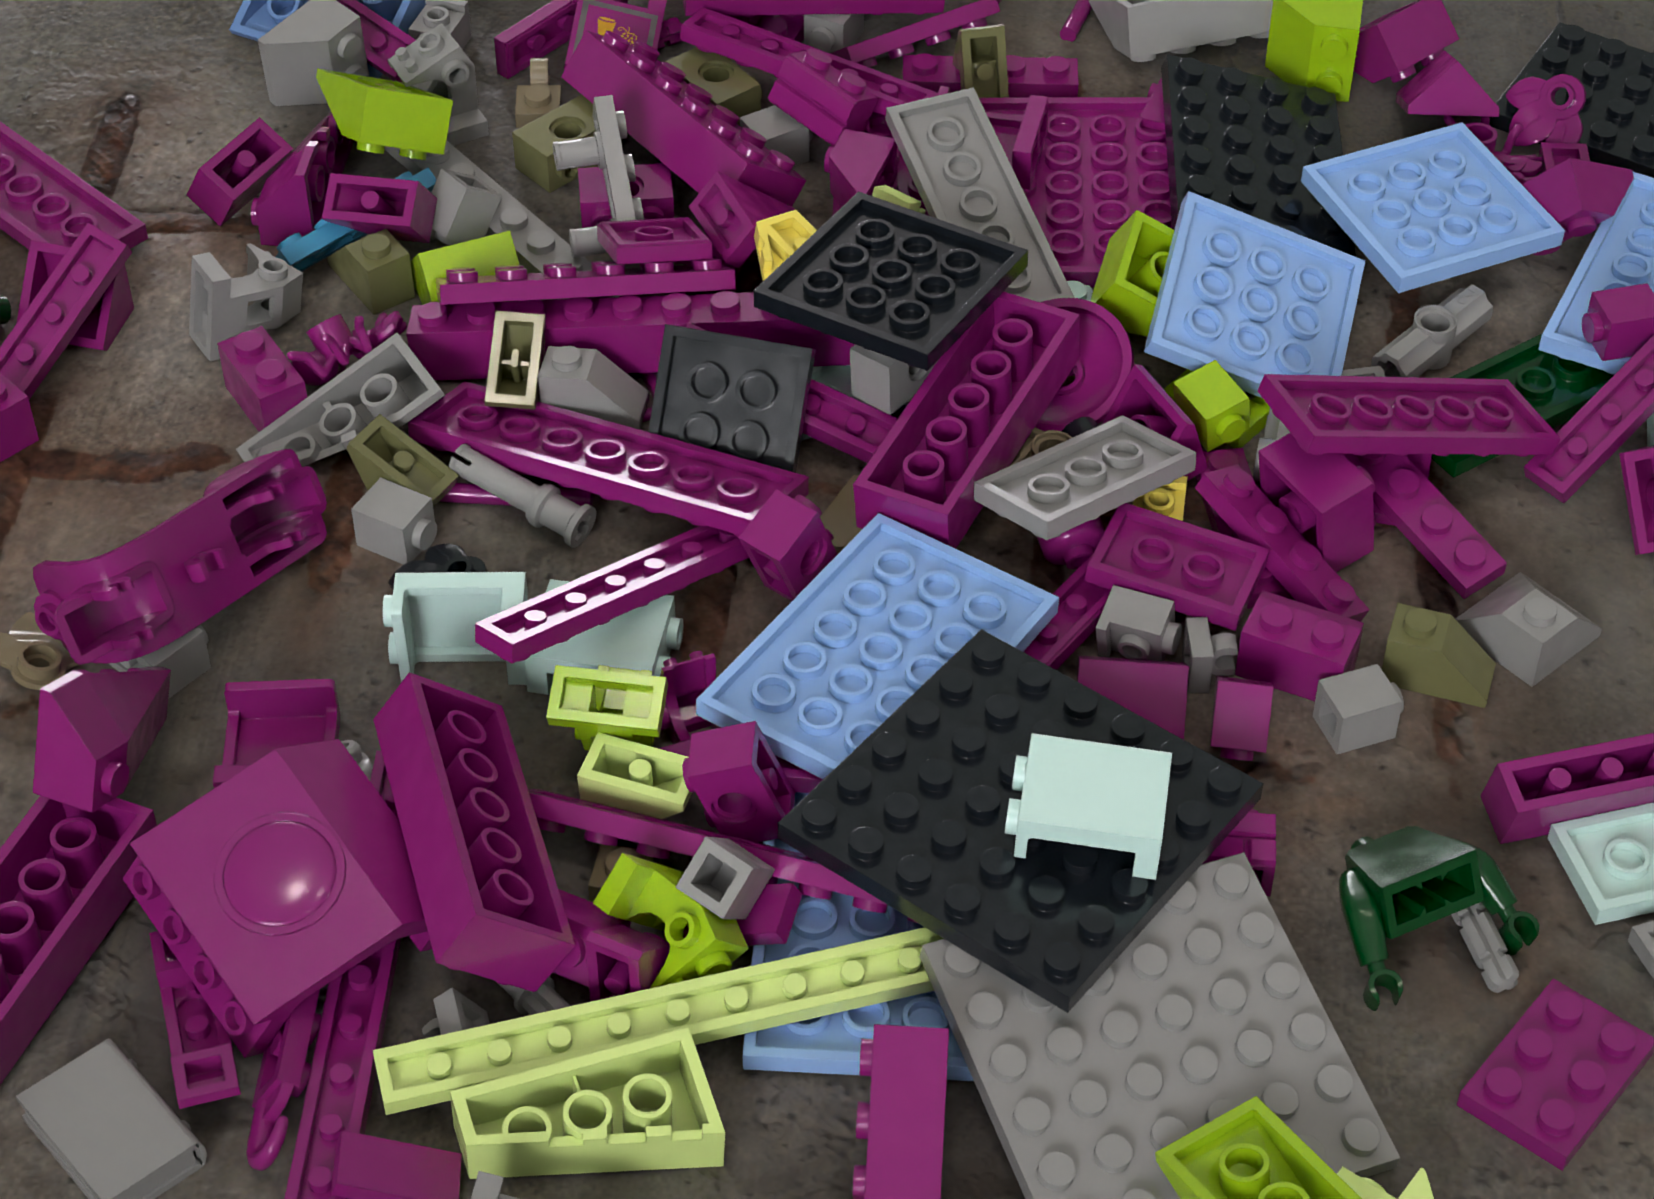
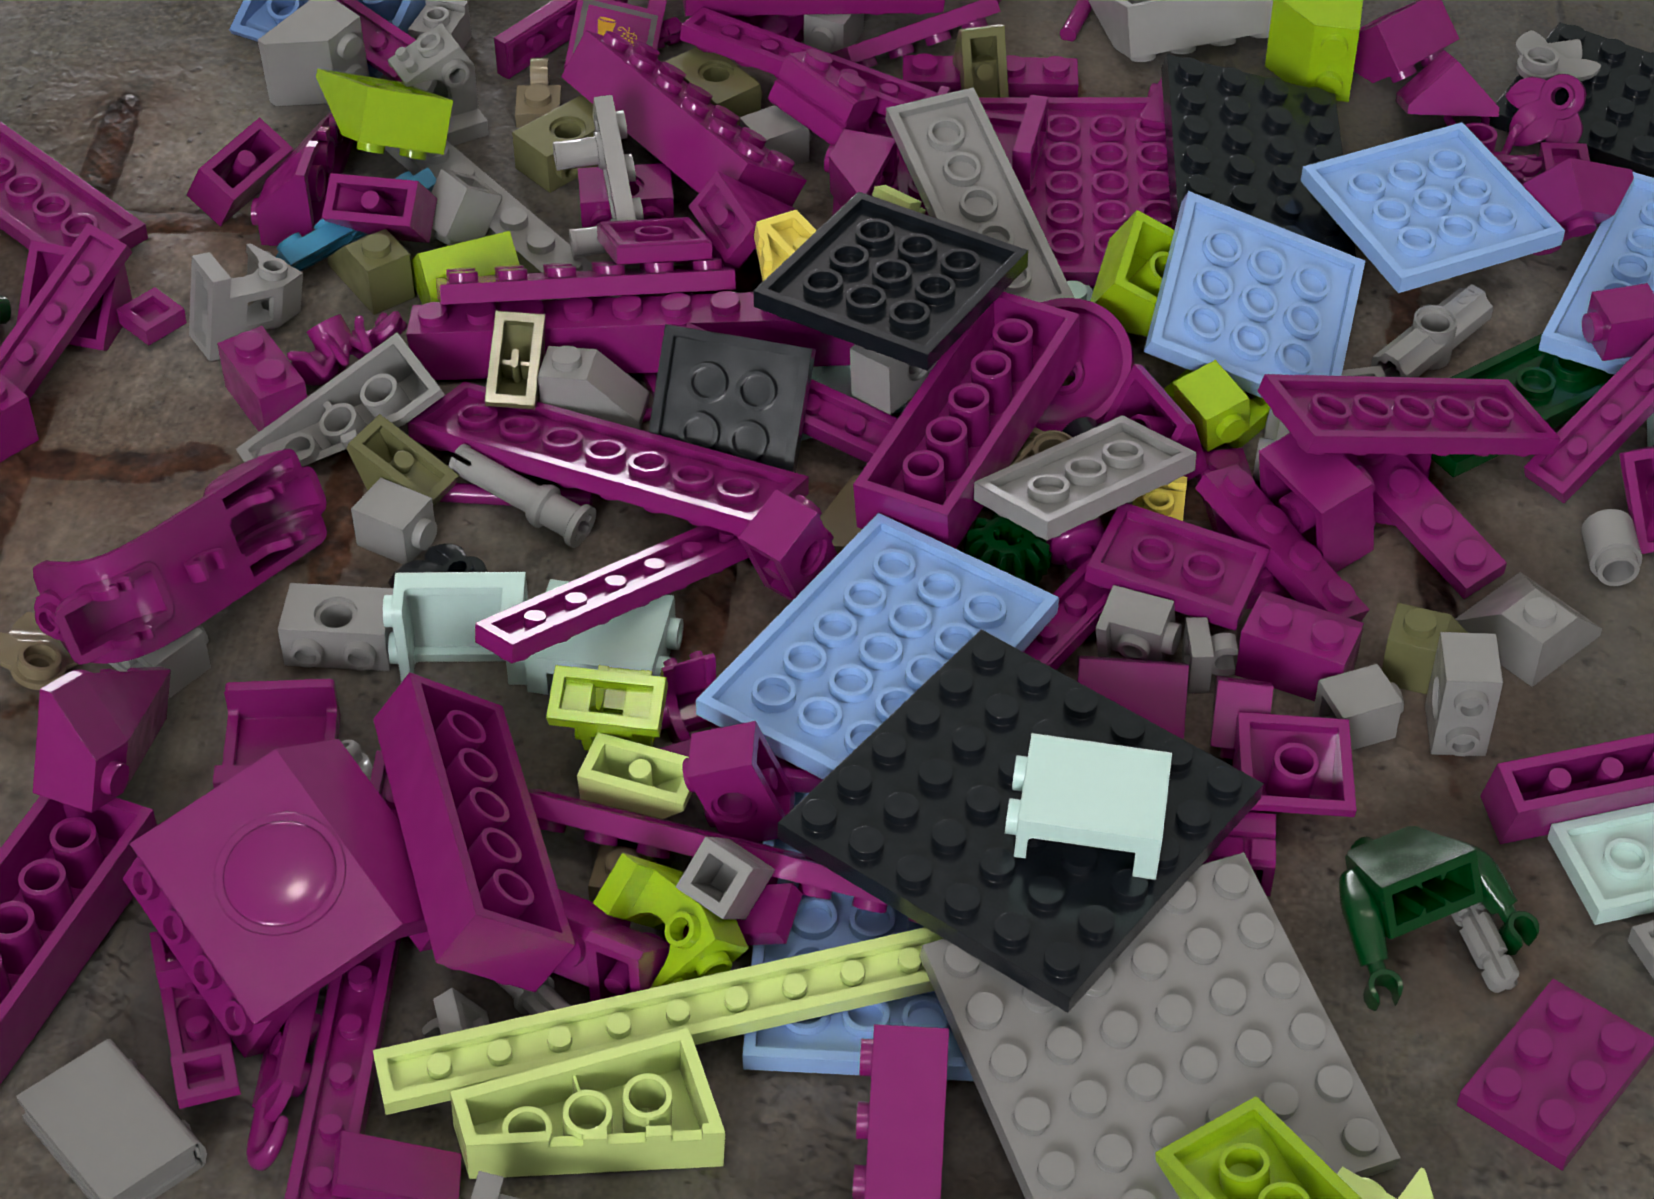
(151, 316): none -> magenta plate
(335, 627): none -> light grey brick
(1009, 548): none -> dark green gear
(1300, 762): none -> magenta slope
(1463, 694): none -> light grey brick
(1550, 59): none -> light grey plate
(1612, 546): none -> light grey brick

